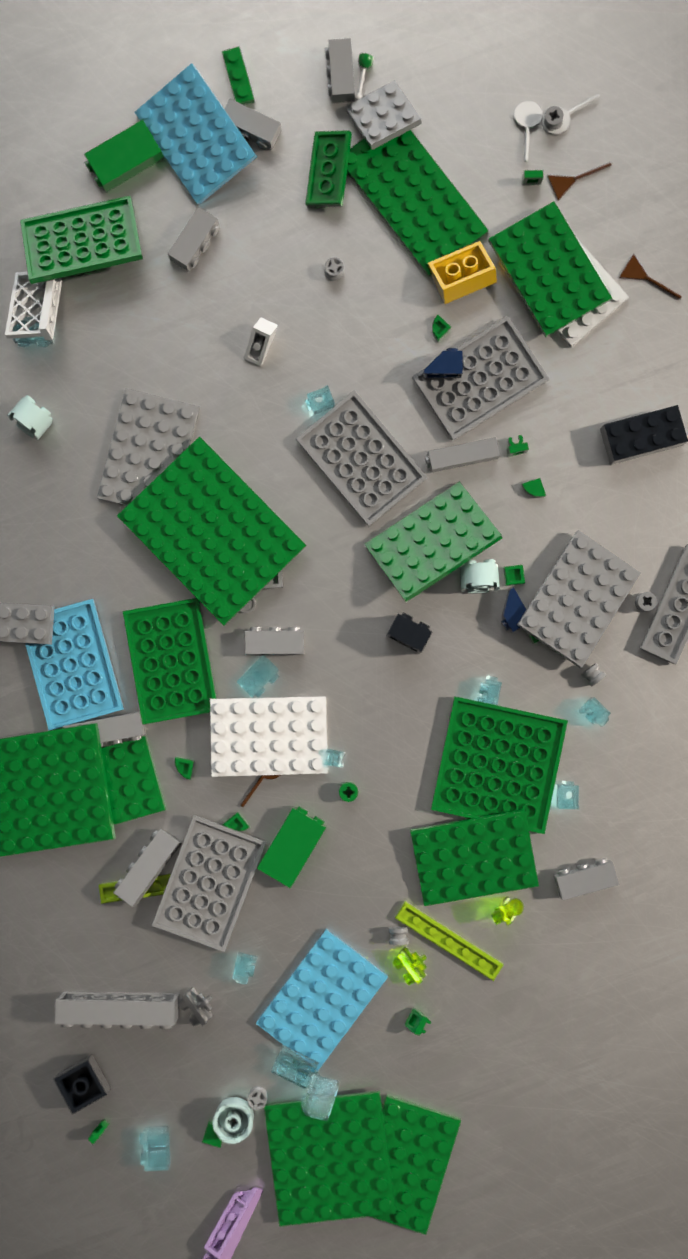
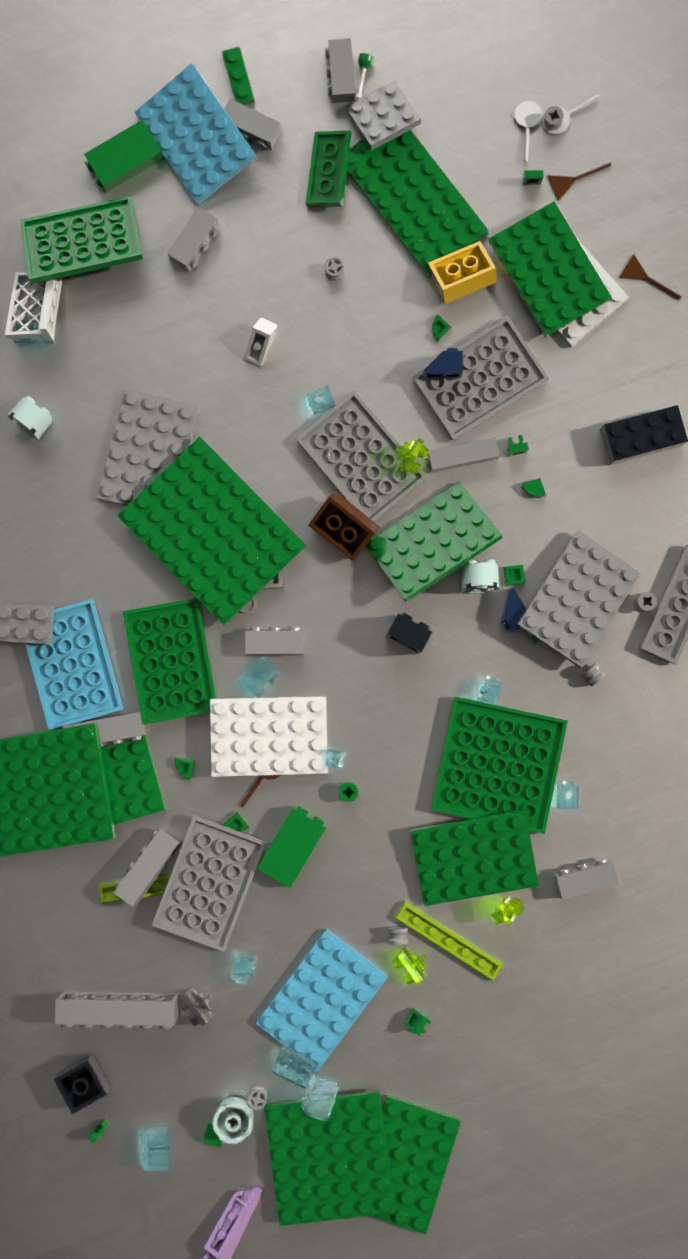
(344, 526): none -> reddish brown brick
(408, 454): none -> clear neon green hips
(595, 712): clear light blue brick -> none

